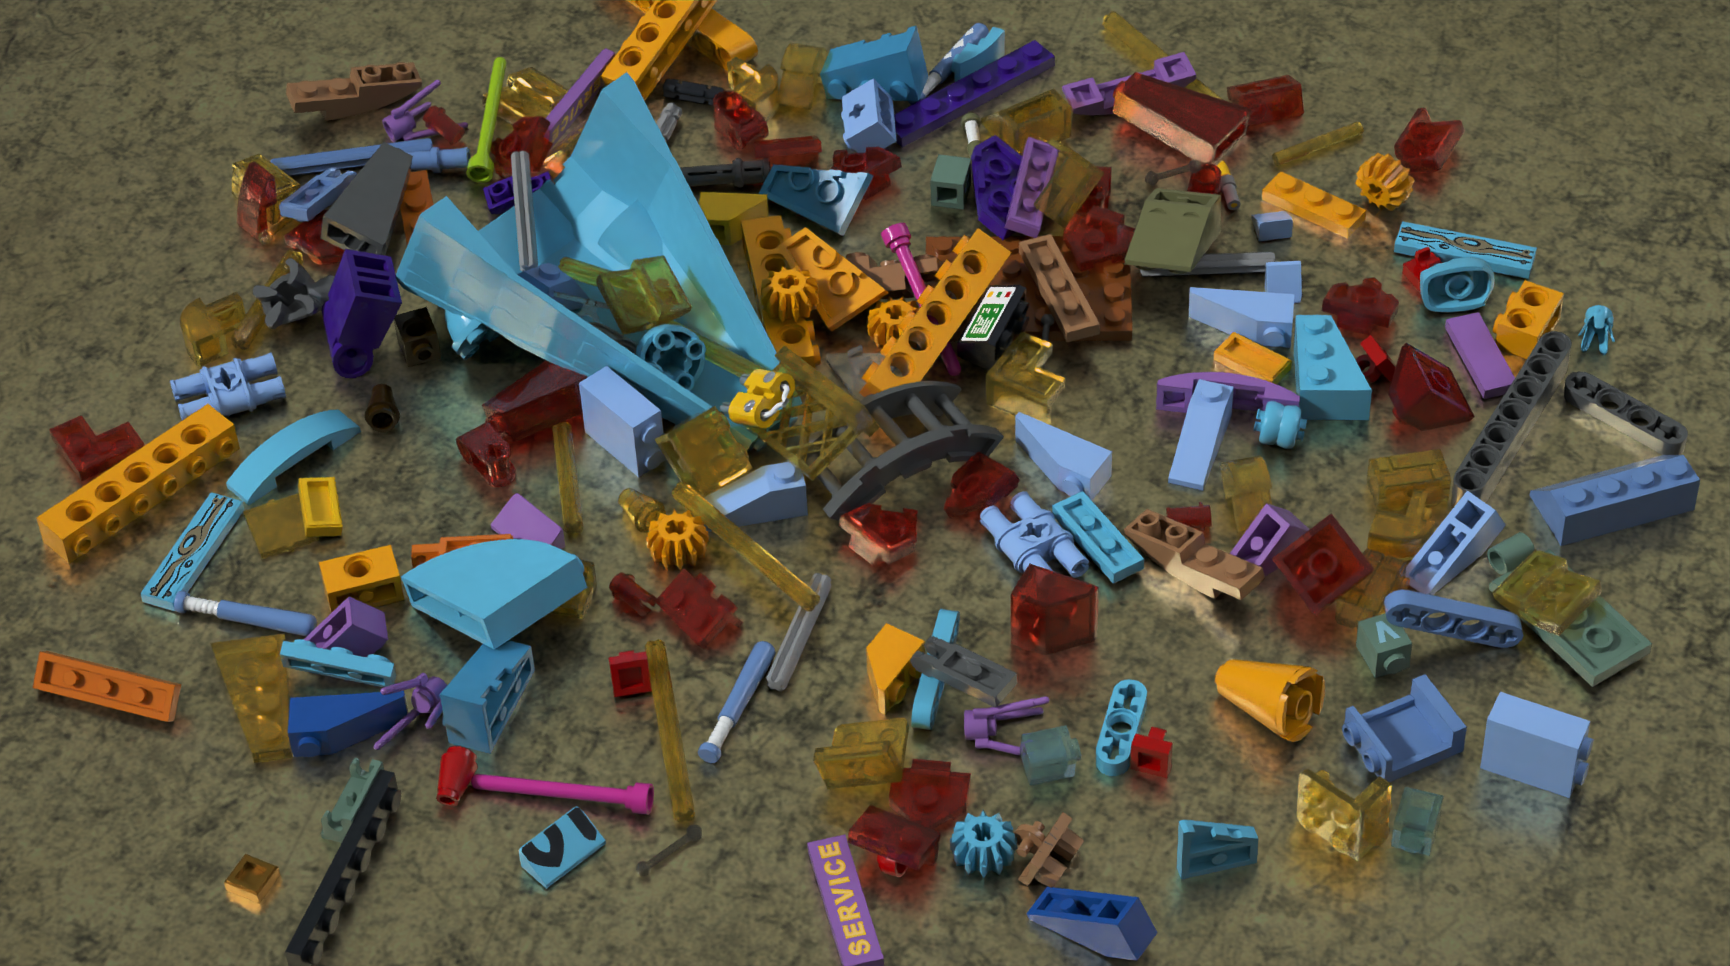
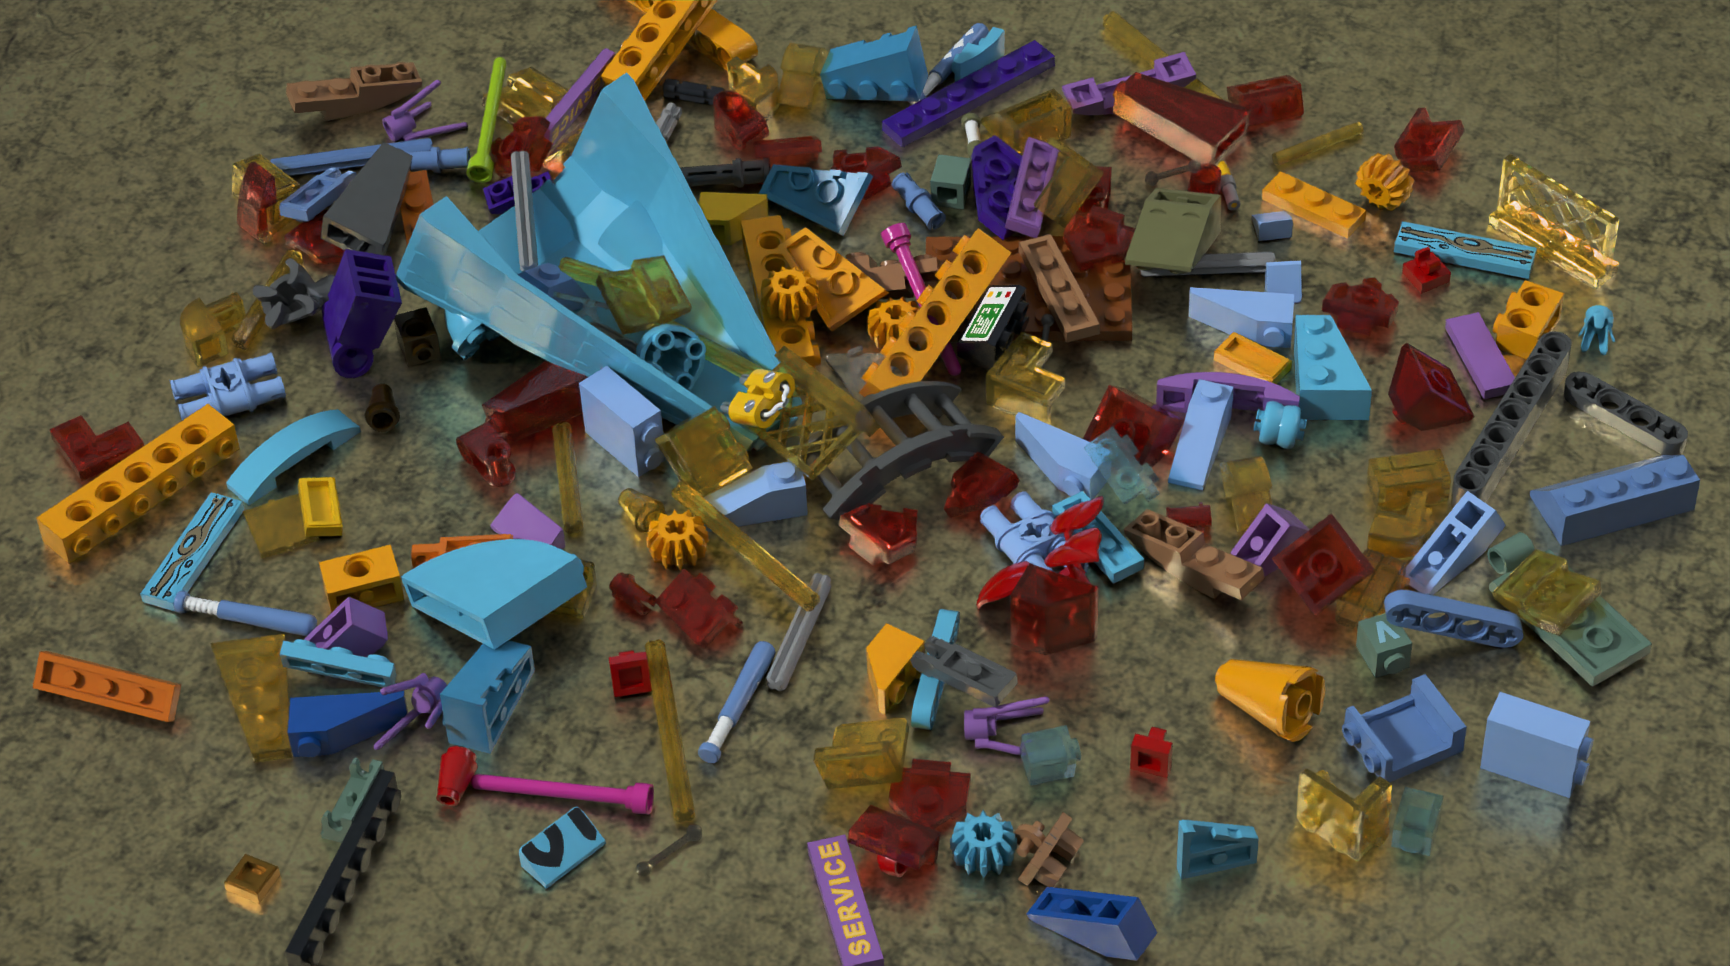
(443, 124): clear red pin -> none
(868, 117): light blue brick -> none
(918, 201): none -> medium blue pin
(1077, 549): none -> red plant
(1115, 714): medium azure beam -> none
(1120, 468): none -> clear light blue bracket
(1144, 422): none -> clear red slope
(1376, 359): red tile -> none
(1457, 285): medium azure piece -> none
(1554, 244): none -> clear yellow fence

